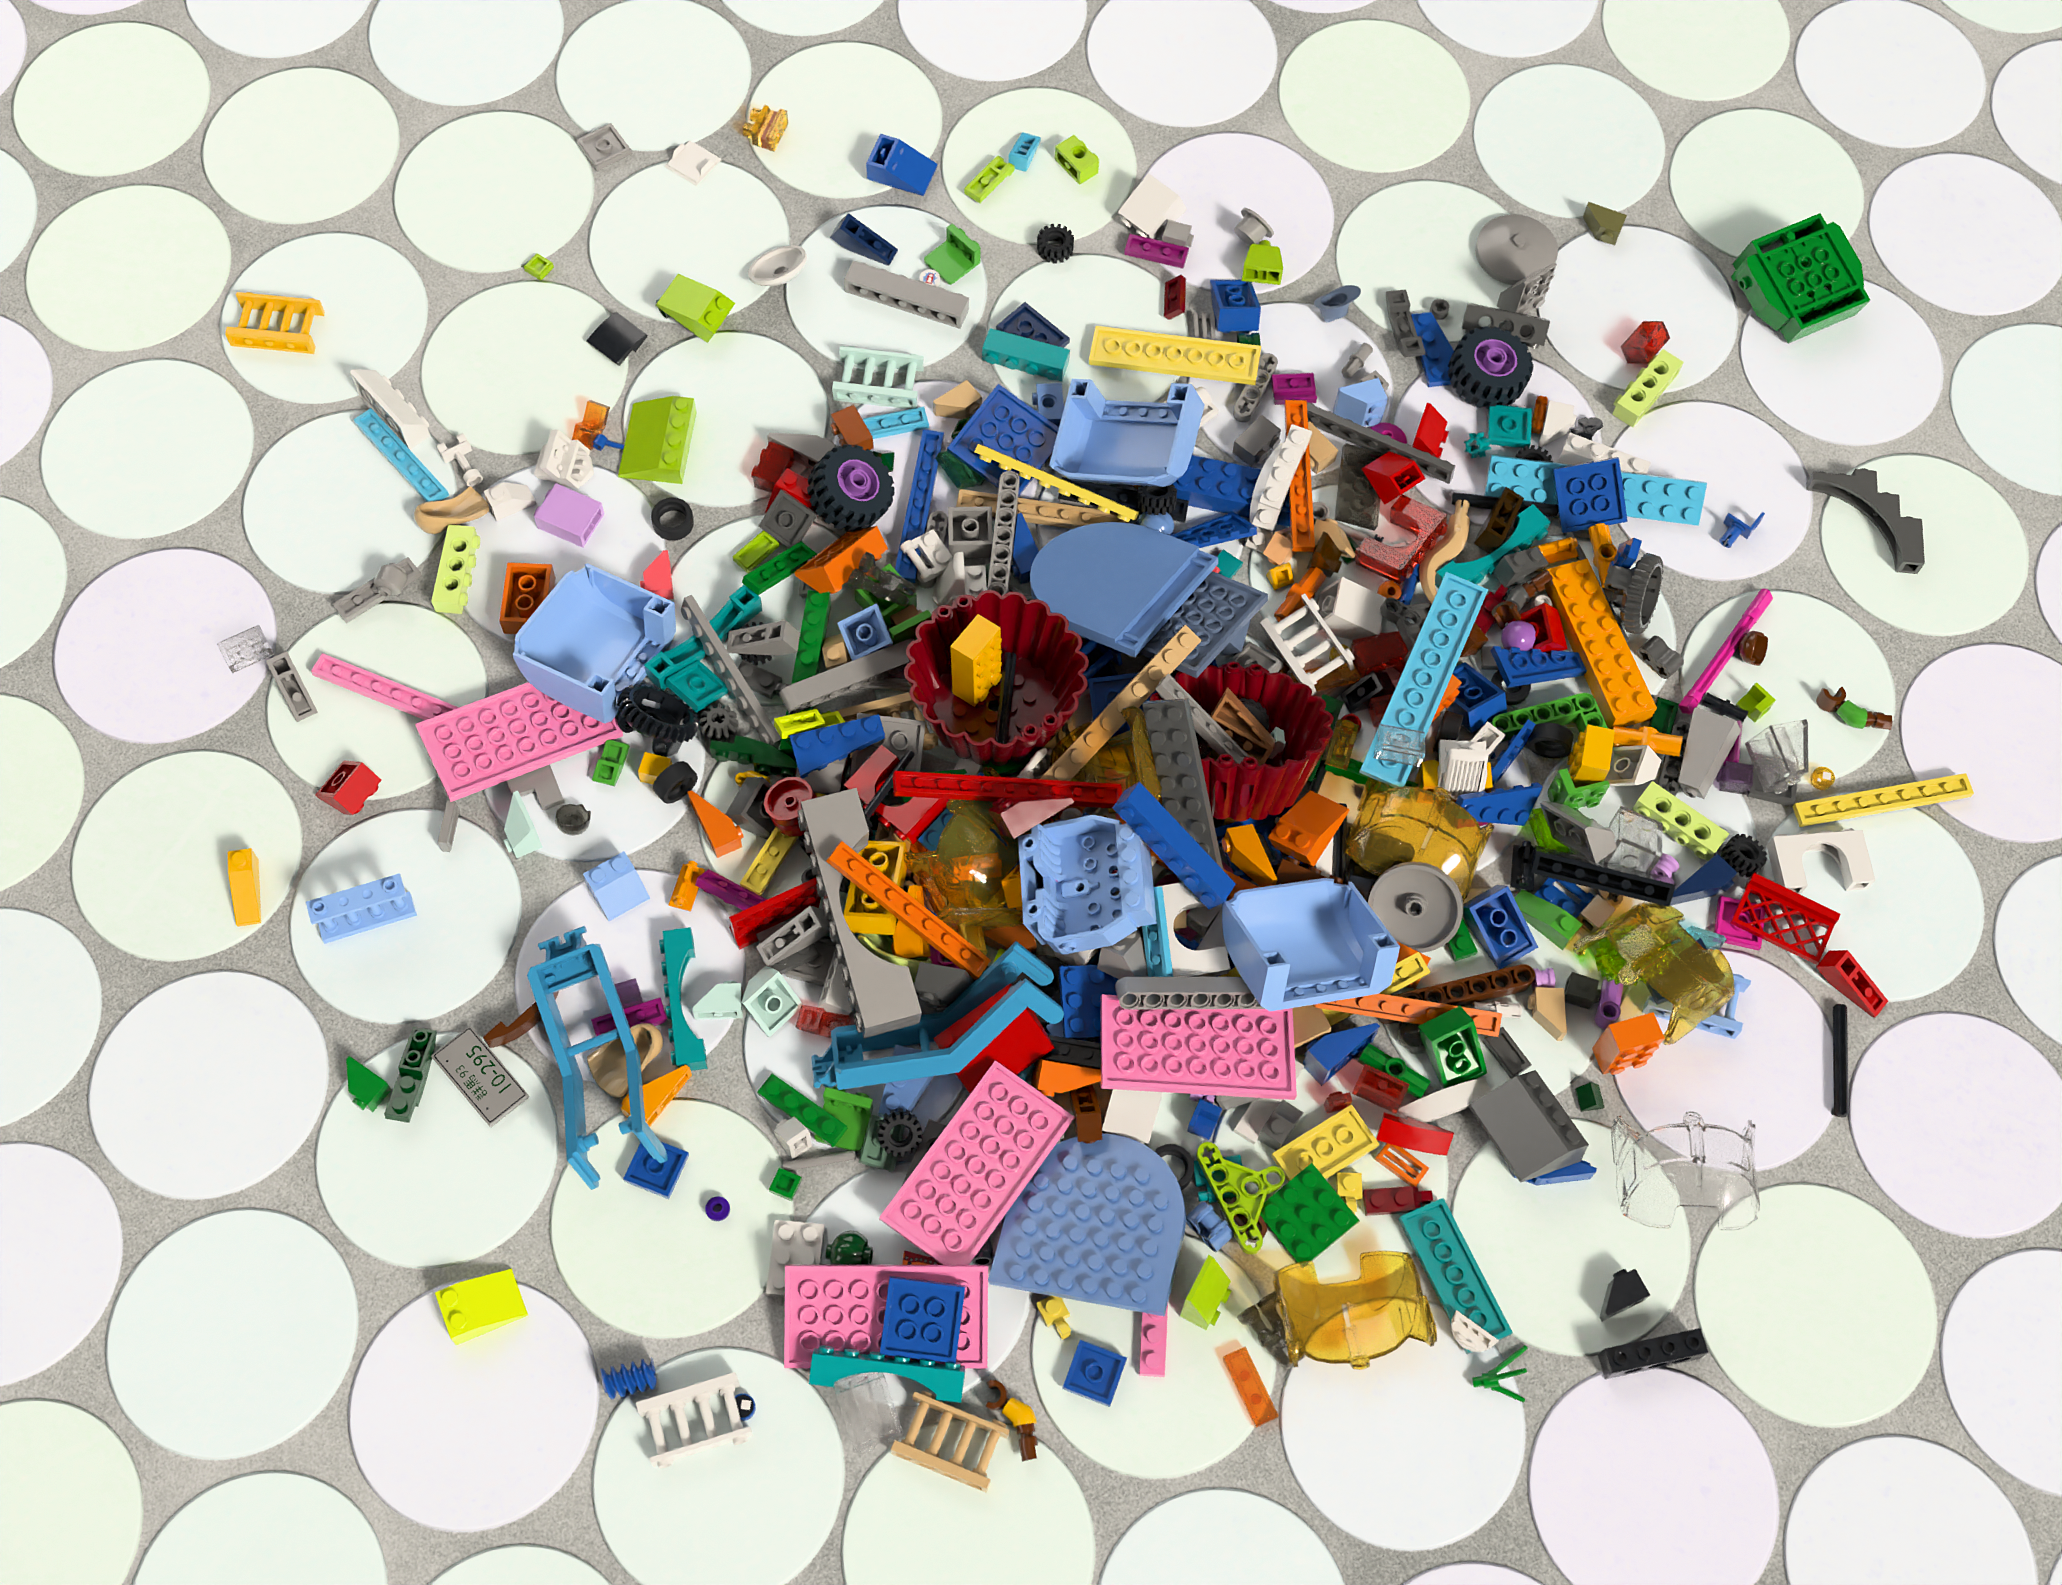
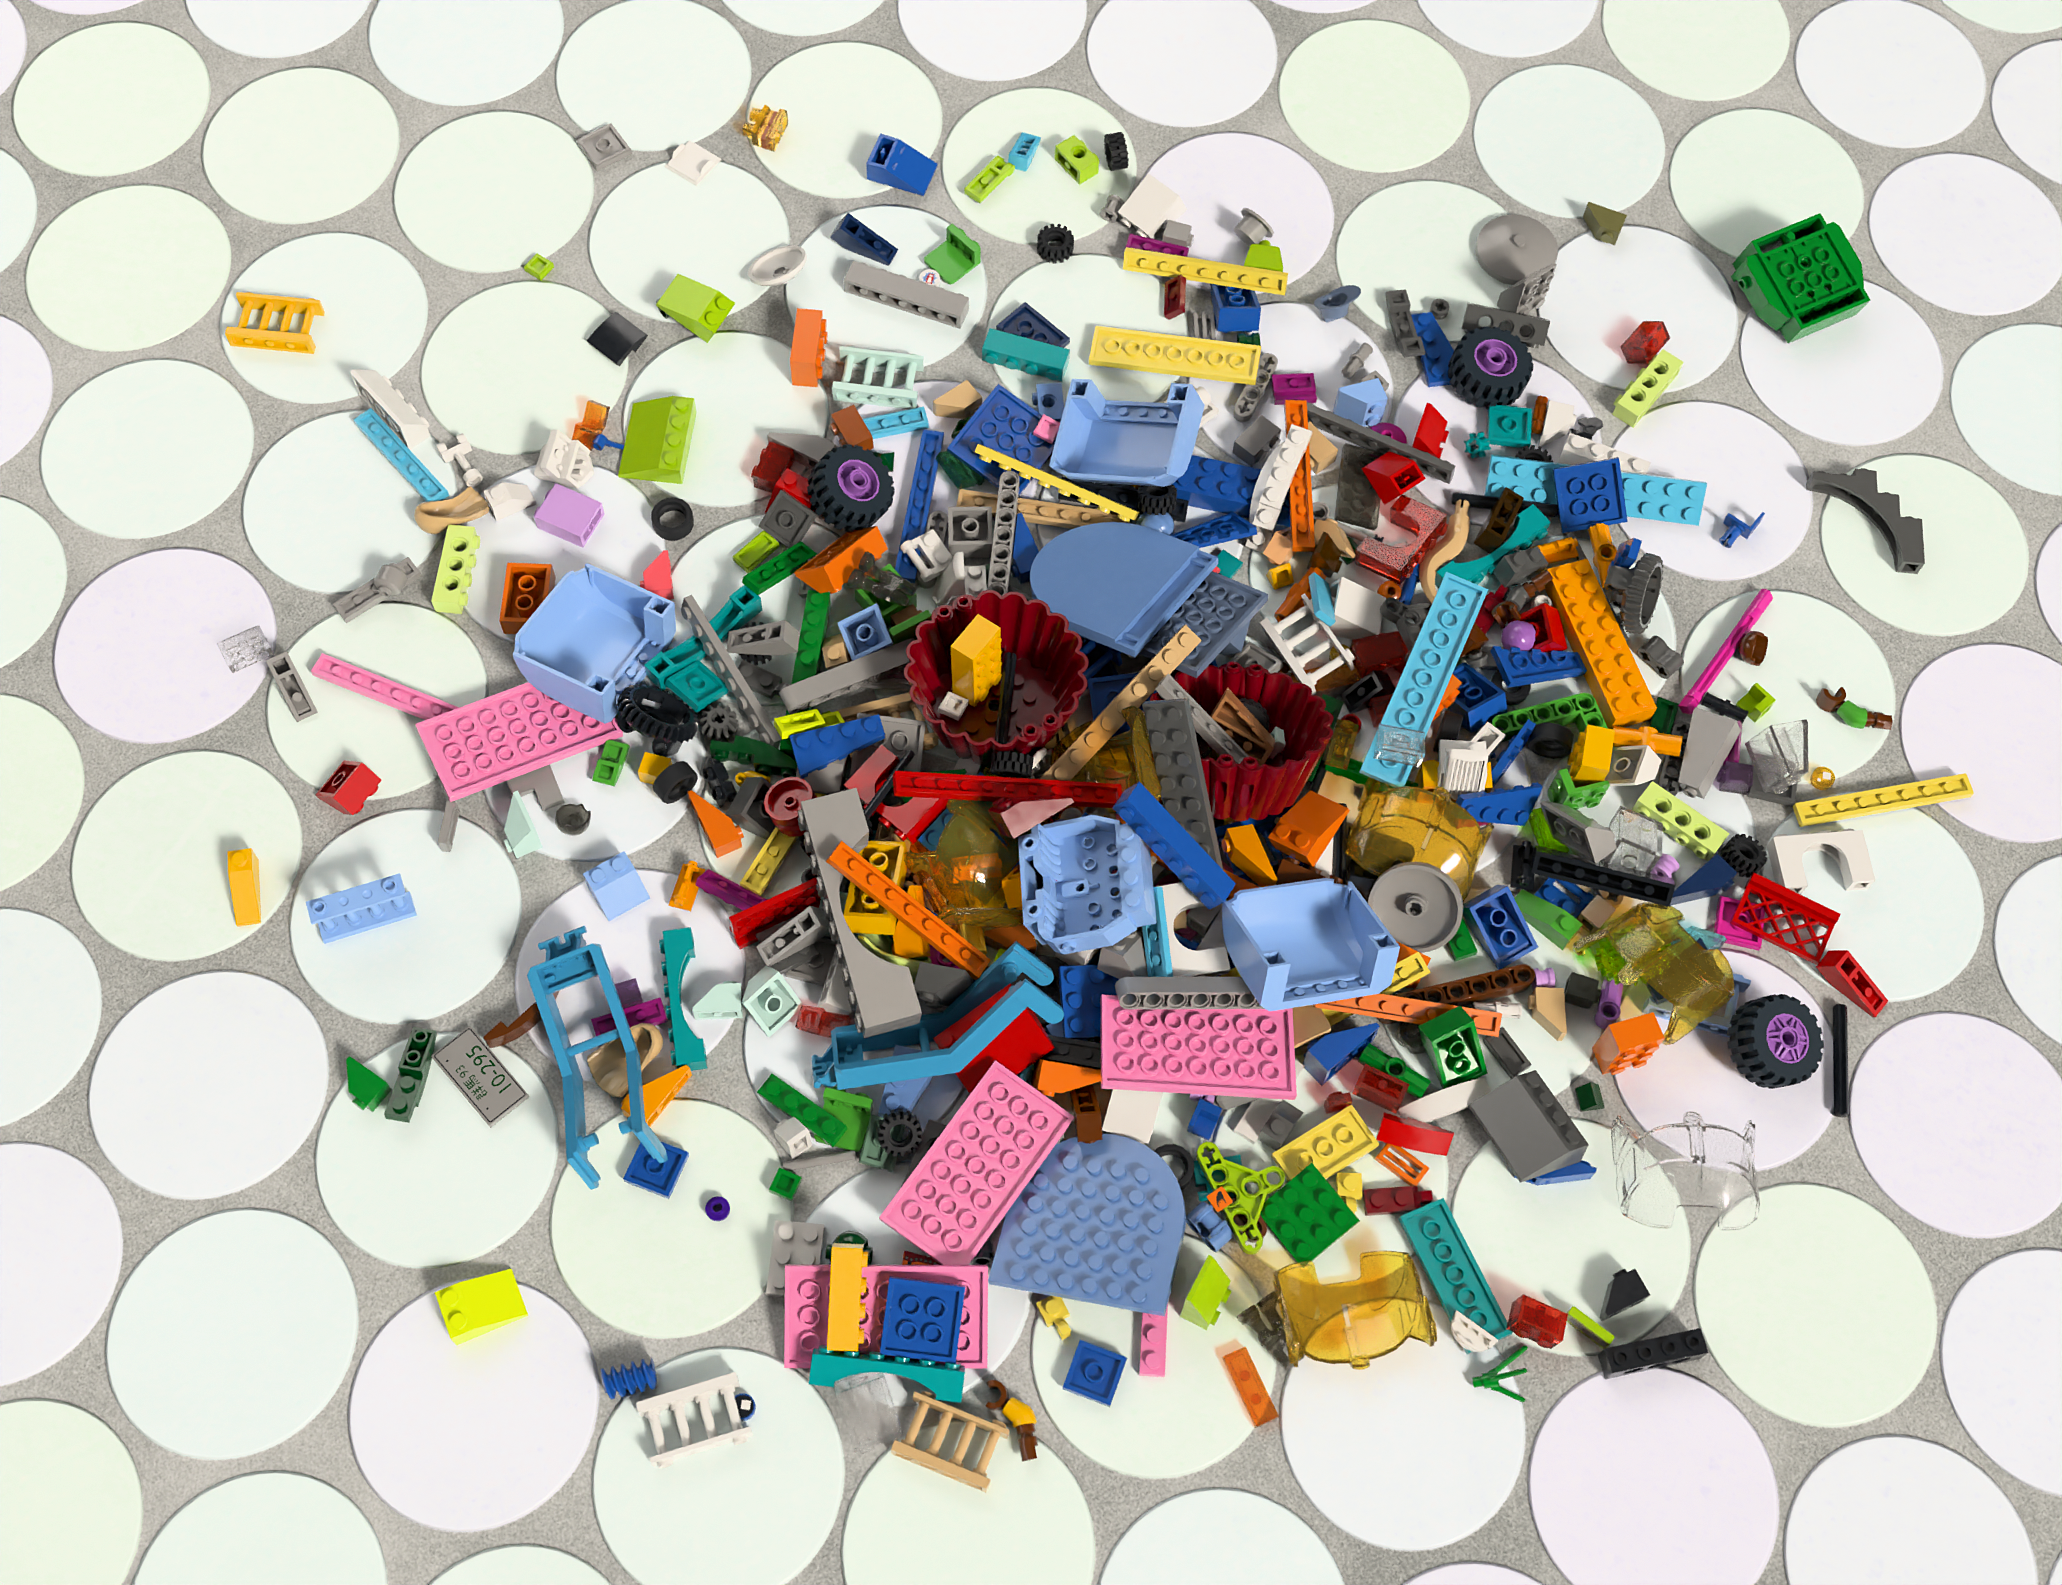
(715, 774): none -> black hinge
(808, 347): none -> orange brick
(845, 1297): none -> yellow brick
(953, 706): none -> white tile
(1011, 764): none -> black tyre
(1047, 429): none -> bright pink tile
(1111, 209): none -> light grey bush
(1116, 151): none -> black tyre
(1205, 271): none -> light yellow plate
(1219, 1199): none -> orange sticker
(1321, 599): none -> medium azure tile
(1476, 658): none -> dark grey plate
(1537, 1321): none -> clear red brick
(1589, 1328): none -> lime tile
(1775, 1041): none -> black wheel

